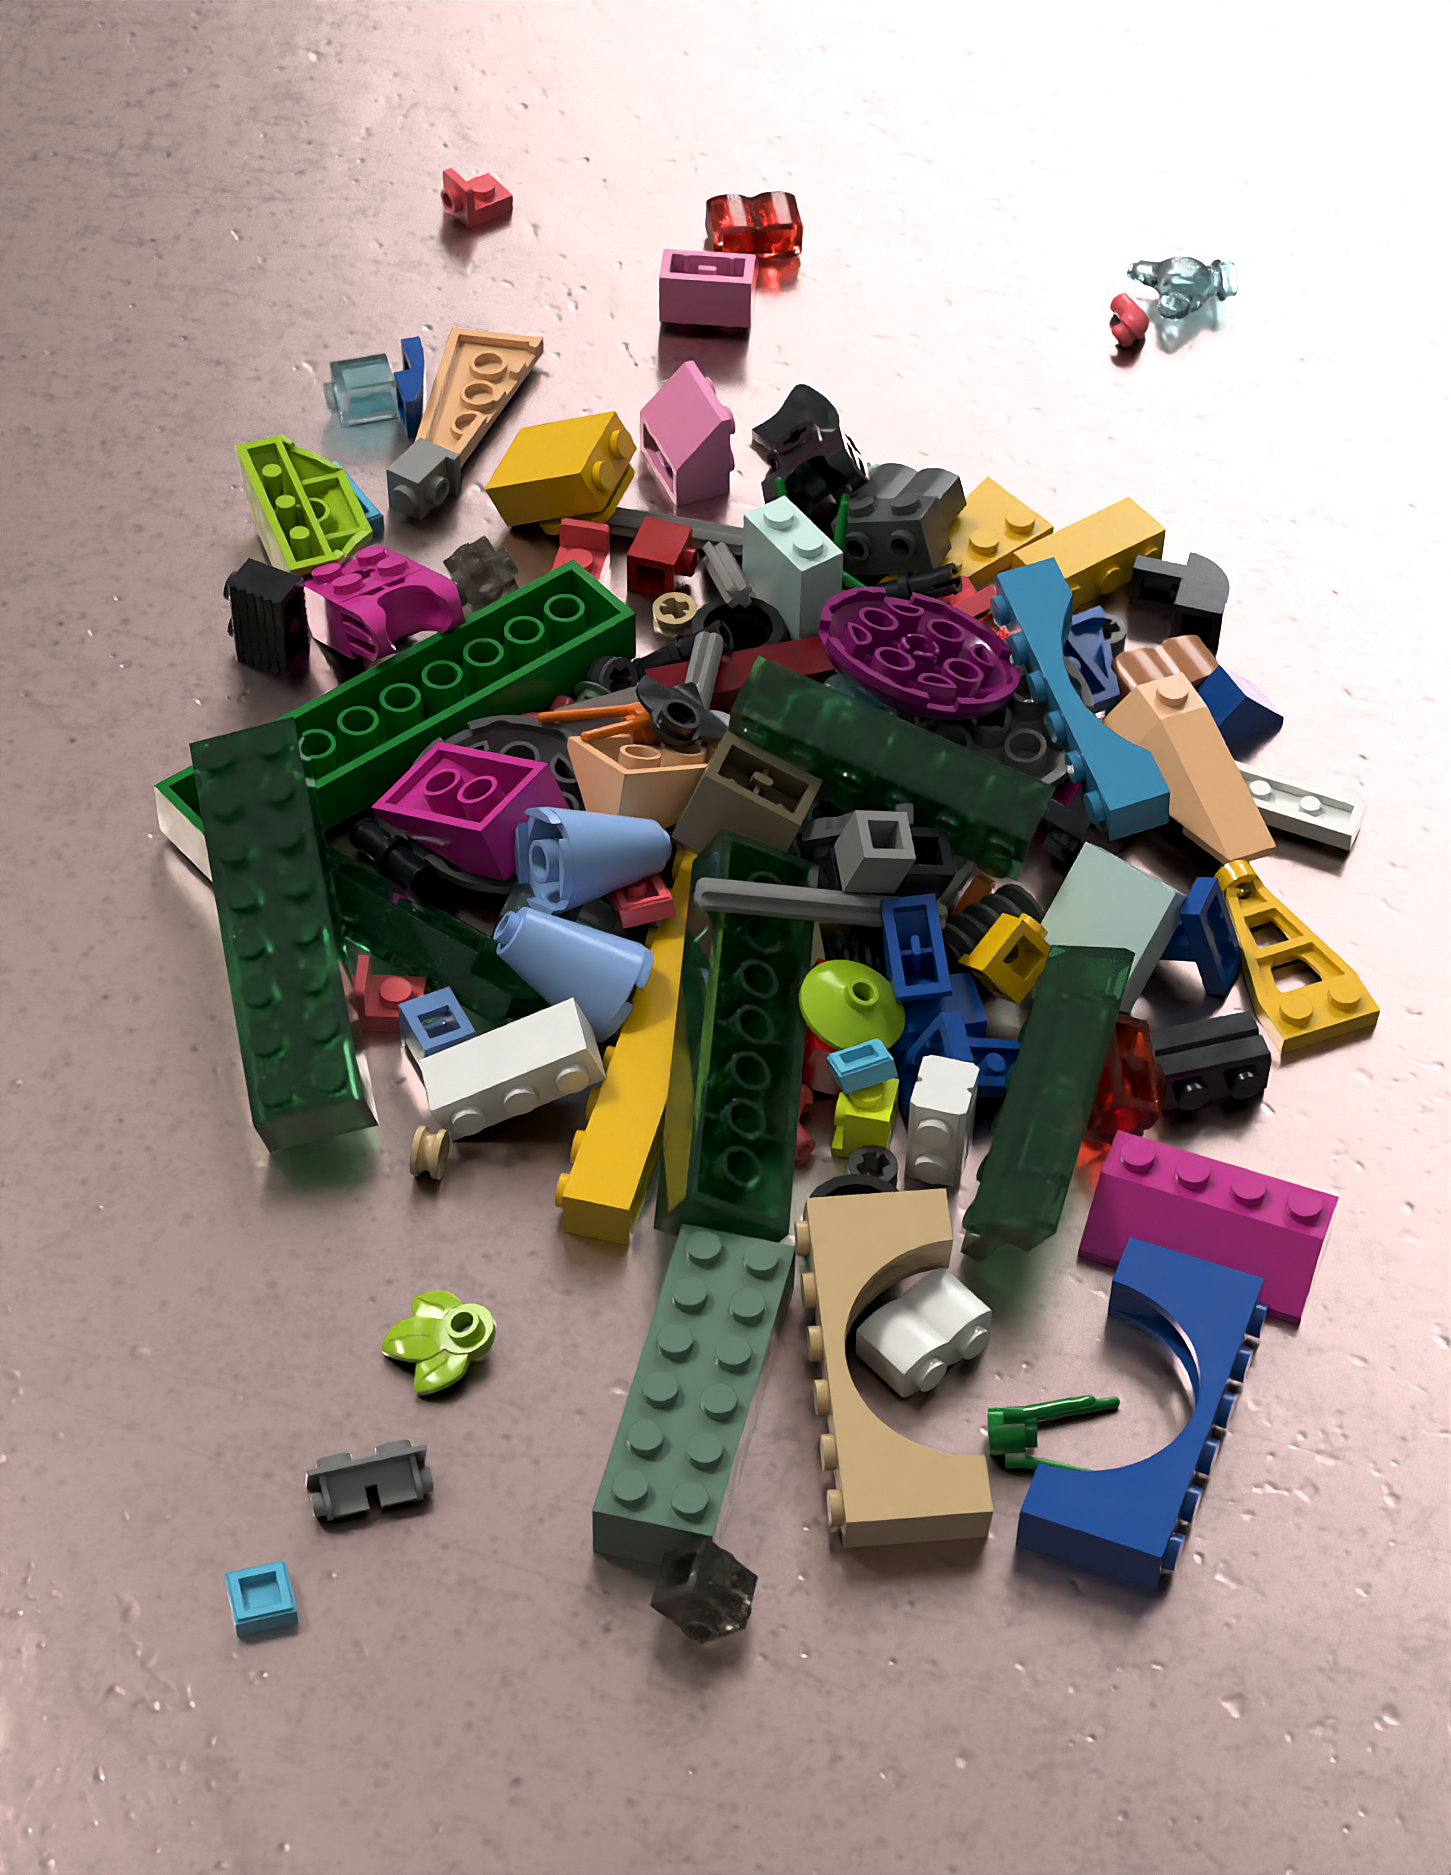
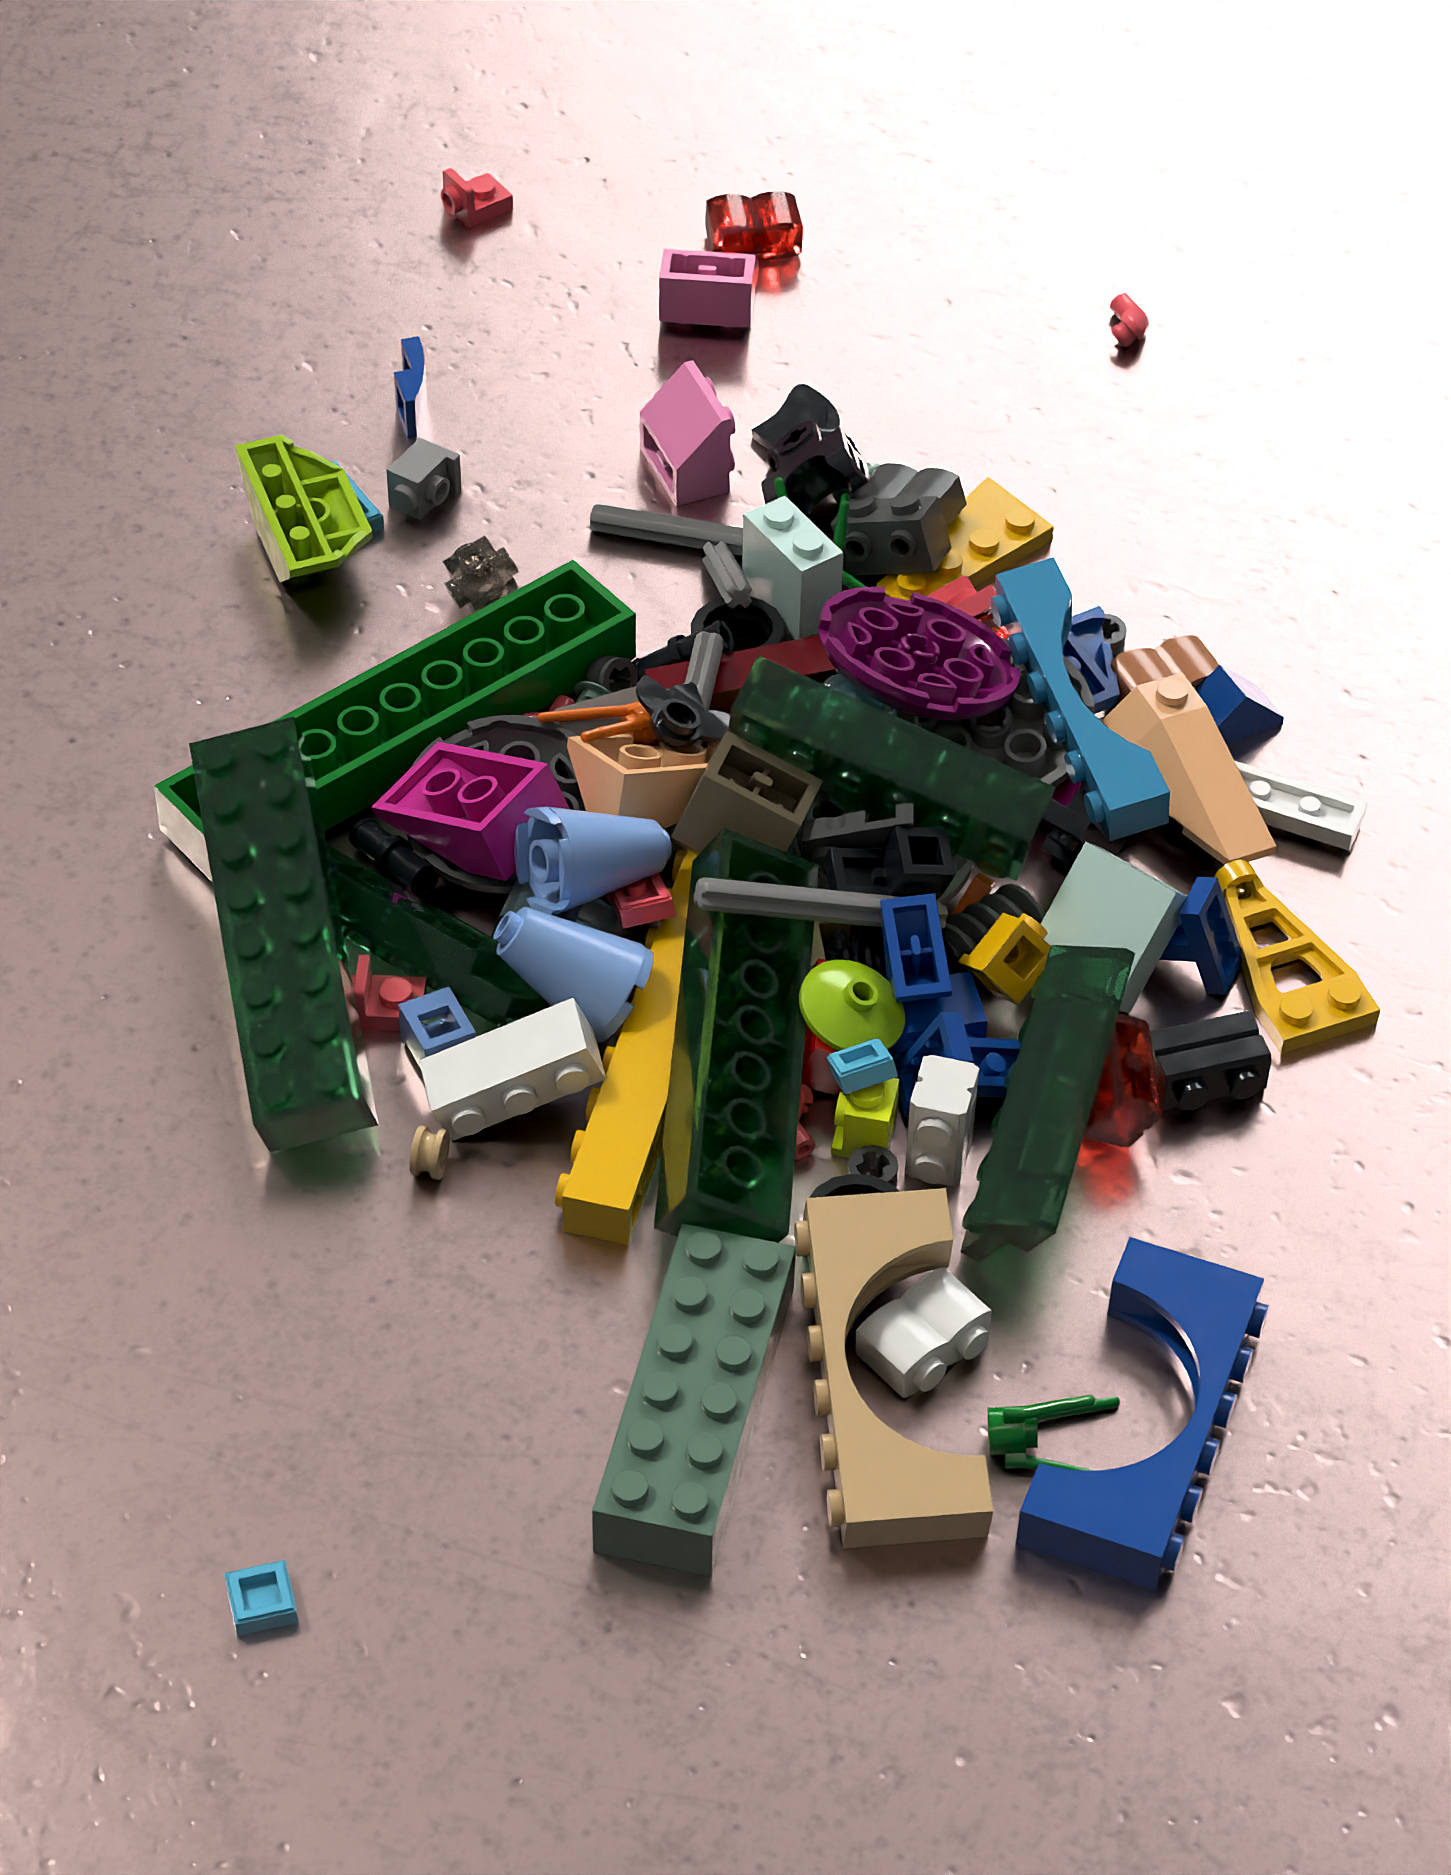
(267, 616): black brick -> none
(362, 391): clear light blue brick -> none
(377, 602): dark pink brick -> none
(390, 1470): light grey hinge -> none
(436, 1340): lime plate -> none
(474, 386): light nougat wing -> none
(564, 471): yellow brick -> none
(586, 544): coral bracket -> none
(660, 558): red brick -> none
(671, 603): tan bush -> none
(704, 1591): clear smoke brick -> none
(874, 851): light grey brick -> none
(931, 583): black pin -> none
(1099, 549): yellow brick -> none
(1185, 282): clear light blue animal -> none
(1192, 592): black brick -> none
(1211, 1214): dark pink slope -> none

